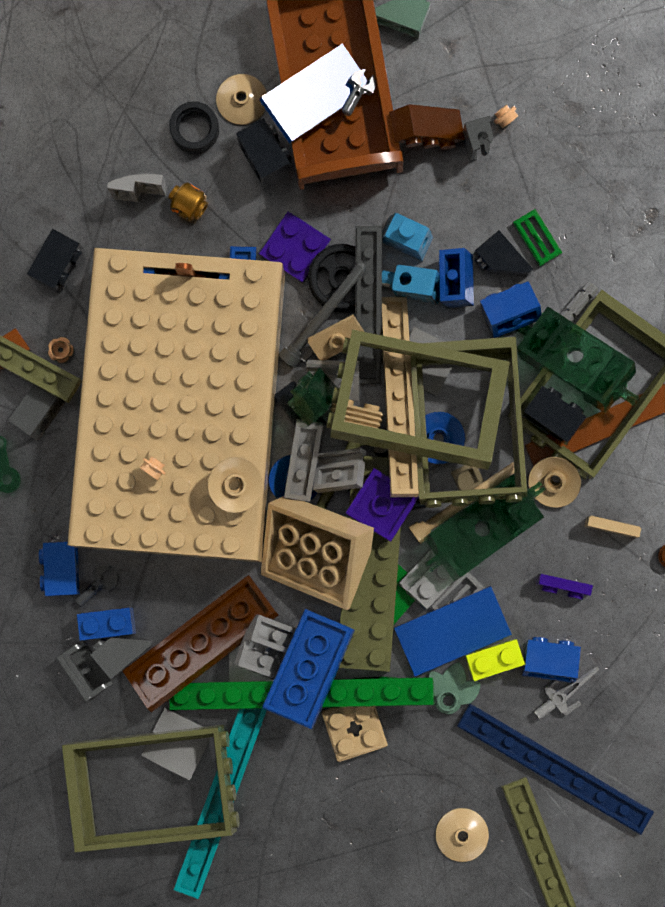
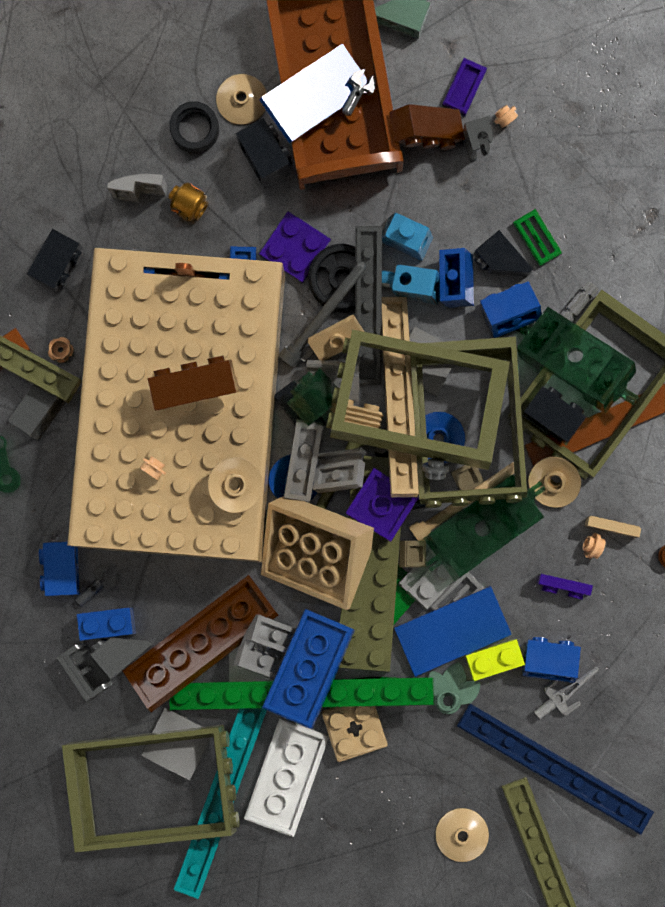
(192, 383): none -> reddish brown brick
(286, 777): none -> white tile
(412, 554): none -> dark tan tile
(435, 469): none -> dark grey plate
(464, 86): none -> dark purple tile
(593, 546): none -> light nougat plate

